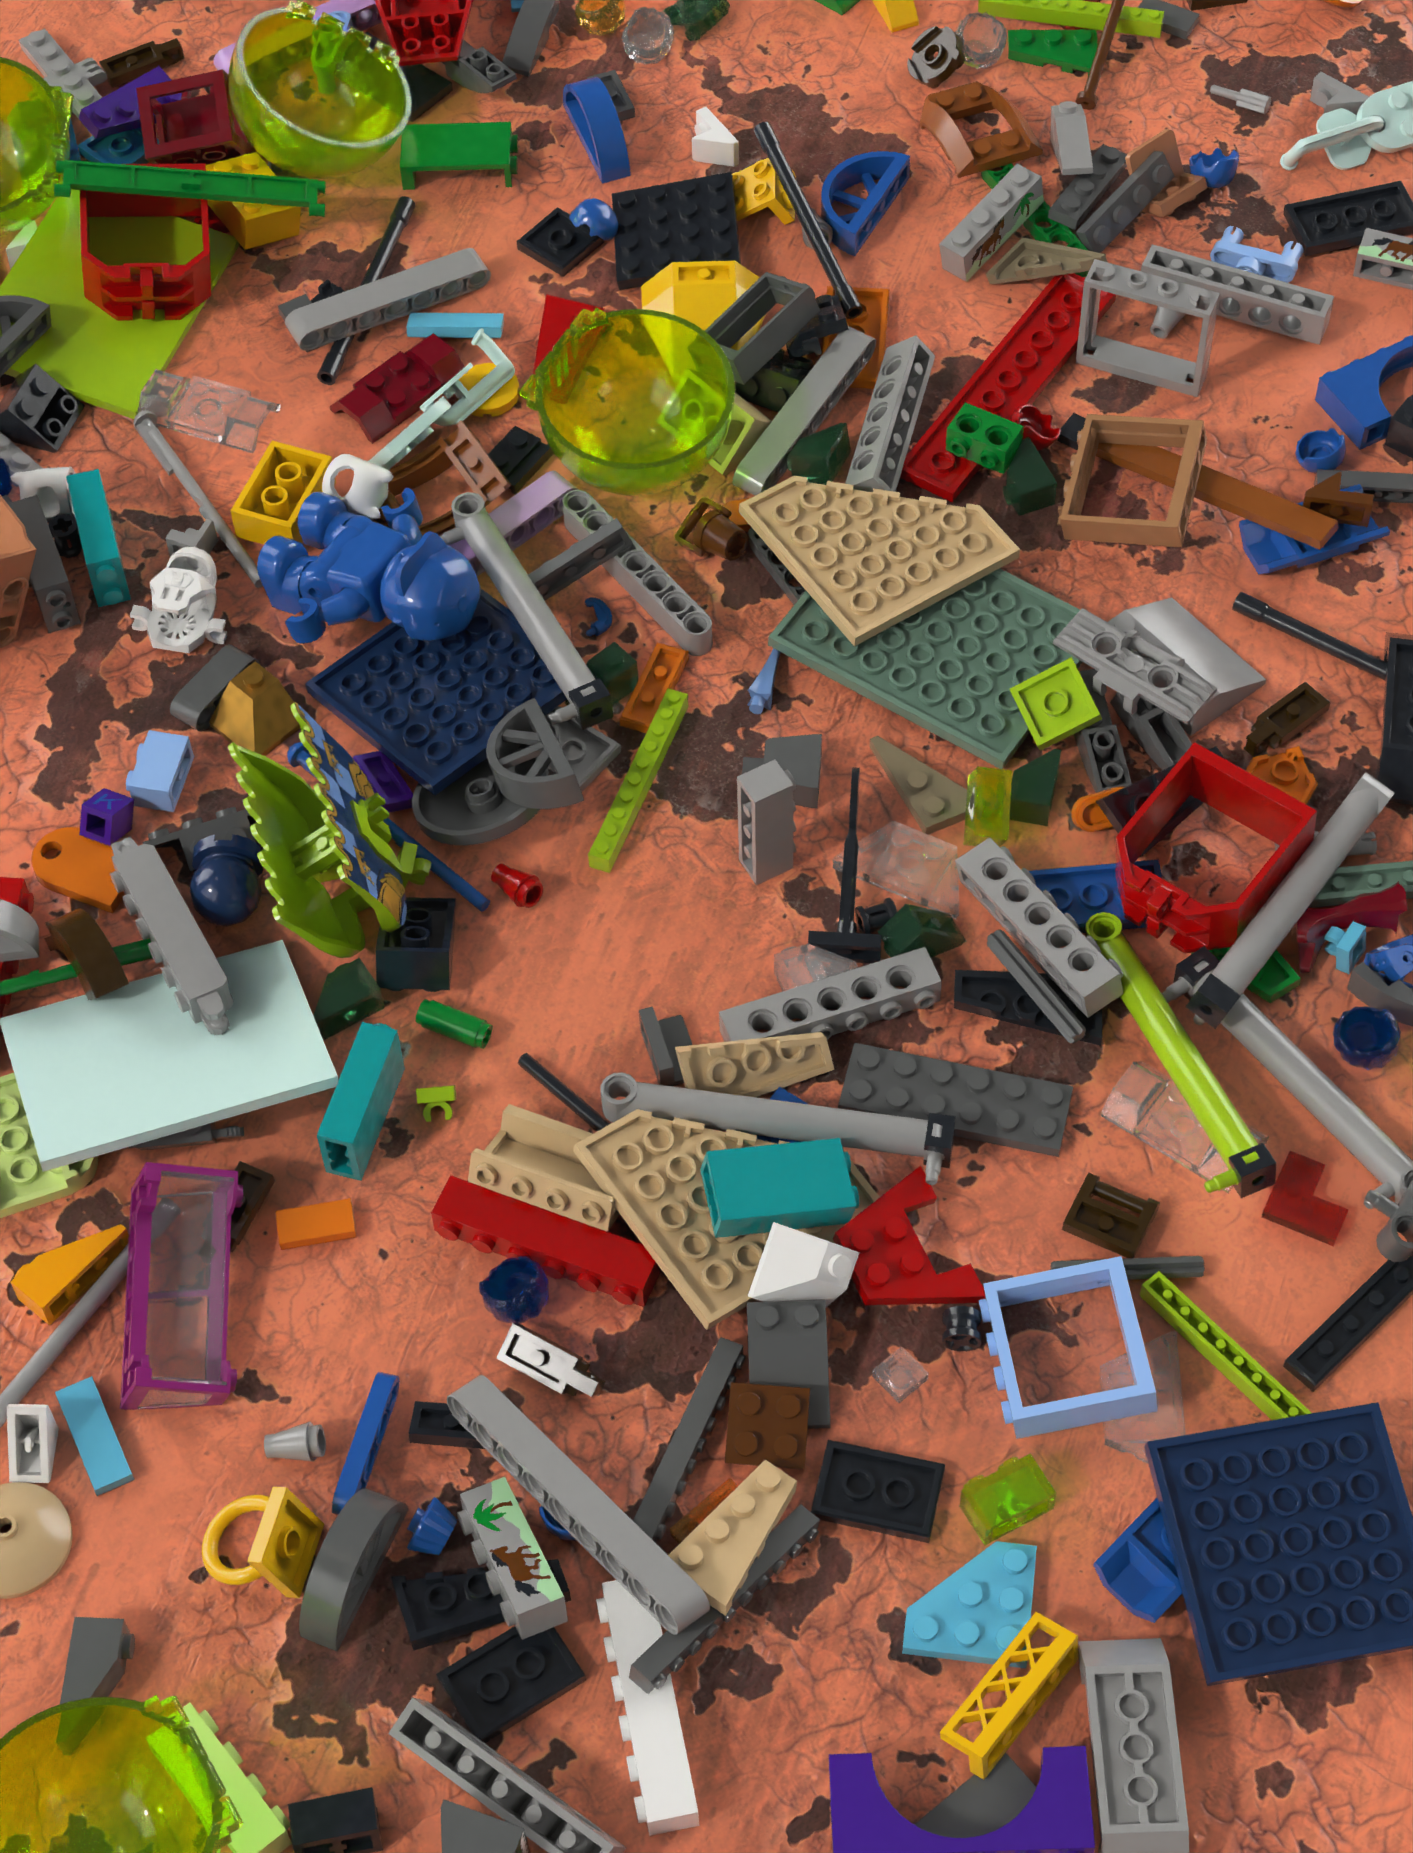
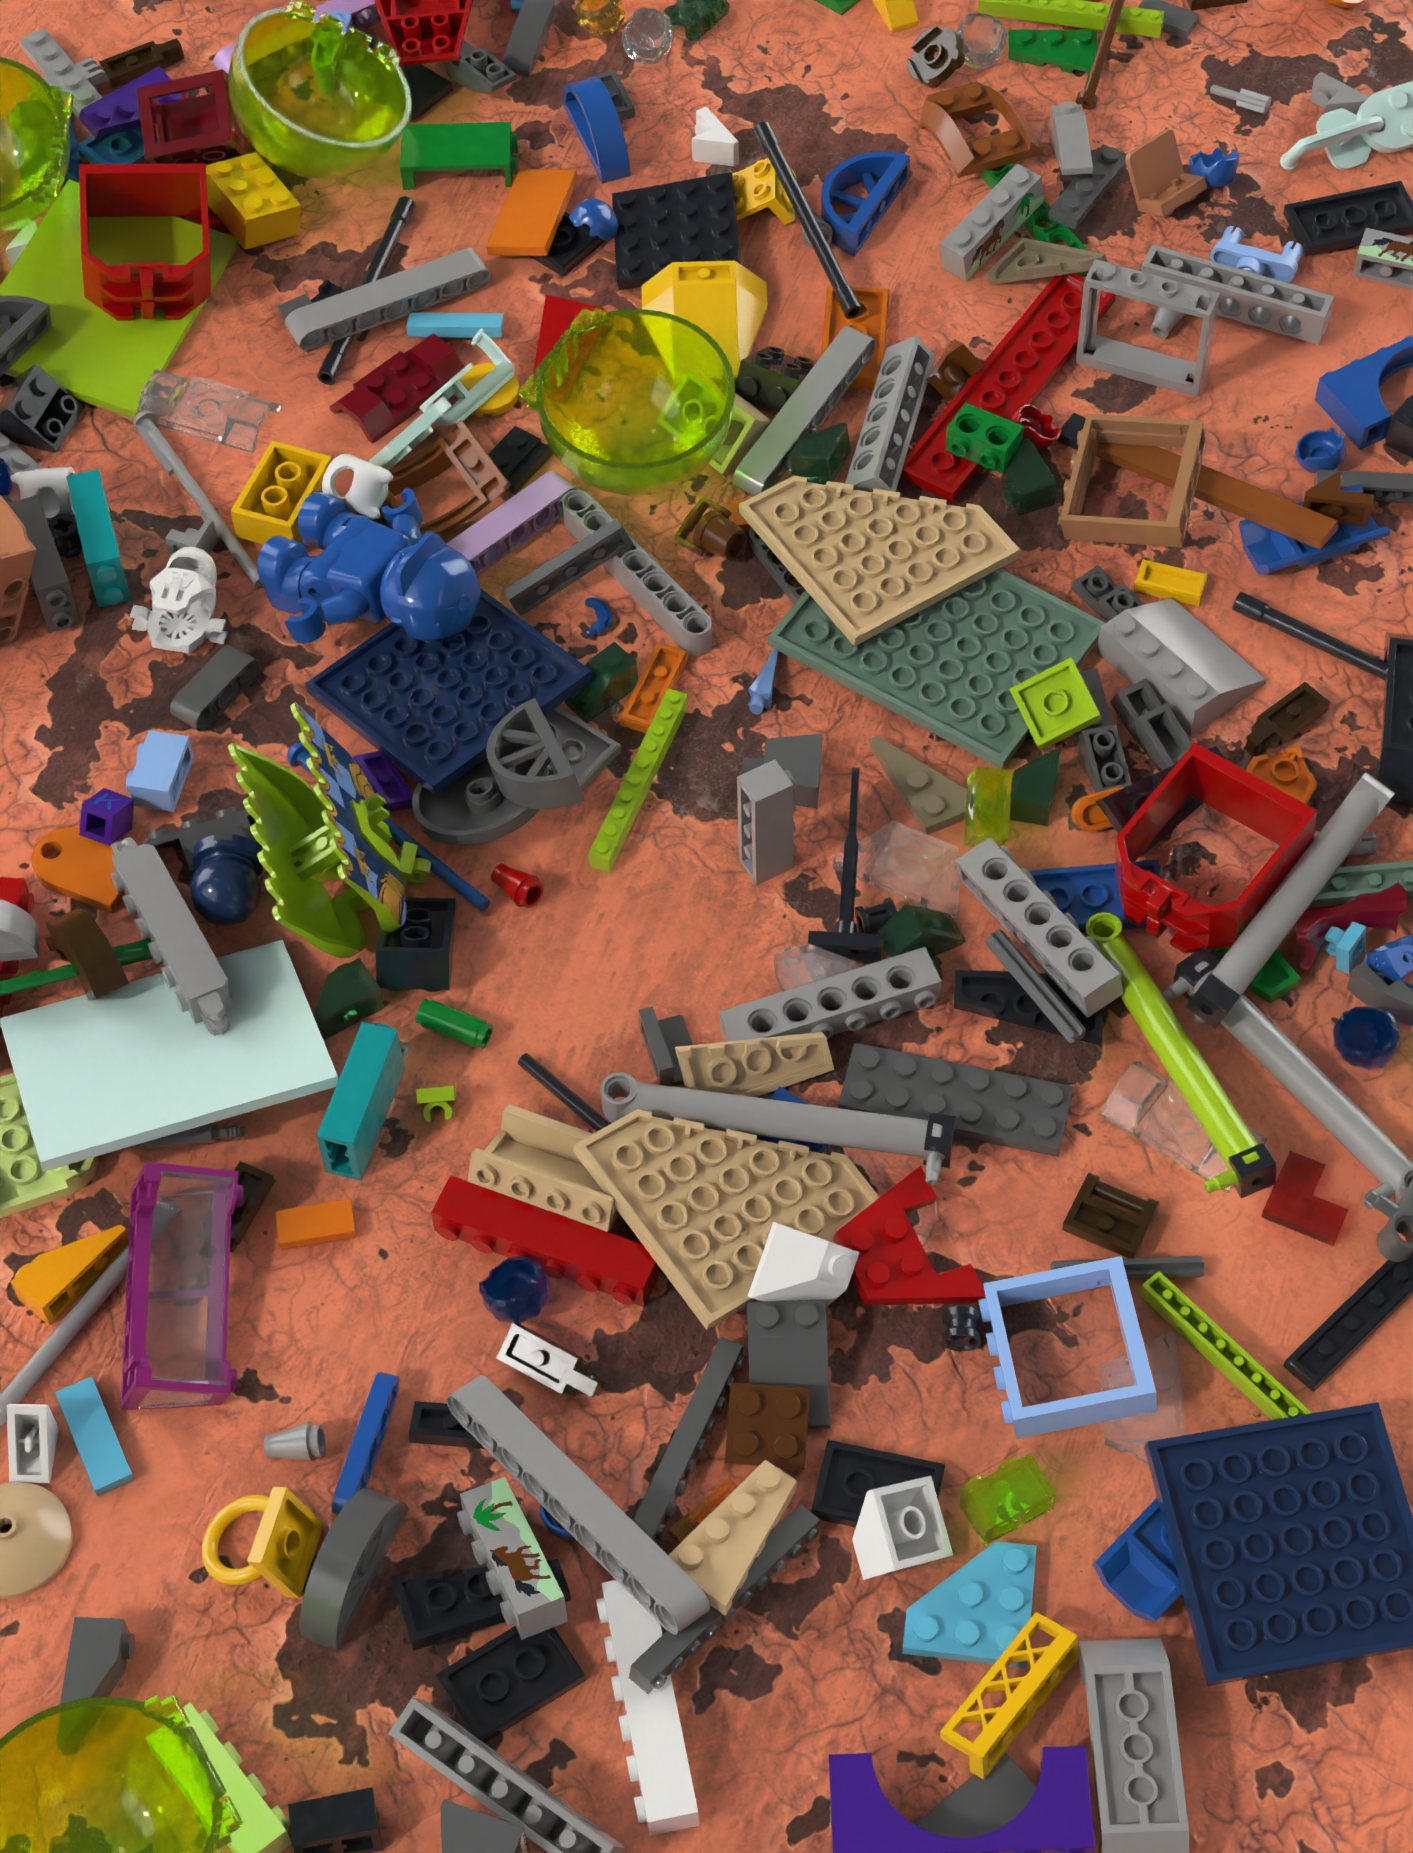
(189, 184): green piece -> none
(255, 711): pearl gold slope -> none
(431, 1528): blue piece -> none
(532, 212): none -> orange tile
(587, 696): light grey piece -> none
(749, 308): dark grey window -> none
(778, 1183): teal brick -> none
(826, 322): black plate -> none
(900, 1374): clear plate -> none
(900, 1528): none -> white slope
(954, 369): none -> reddish brown slope
(1103, 594): none -> dark grey slope
(1126, 203): dark grey plate -> none
(1130, 673): light grey piece -> none
(1170, 582): none -> yellow tile

